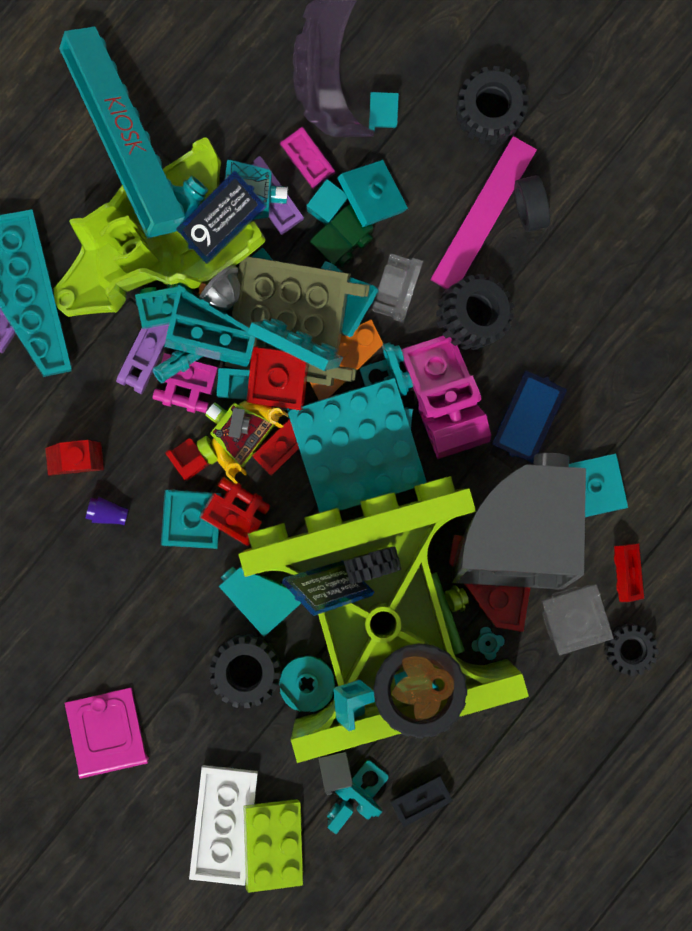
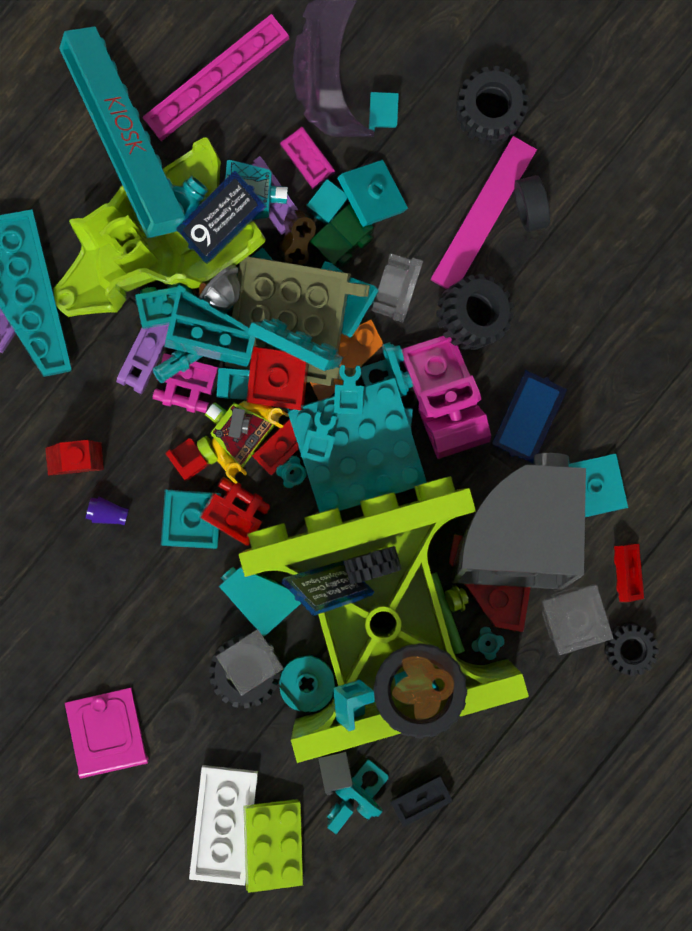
(216, 77): none -> dark pink plate
(249, 662): none -> clear piece
(294, 478): none -> teal plate
(296, 238): none -> dark brown axle
(318, 442): none -> teal plate
(349, 396): none -> teal plate

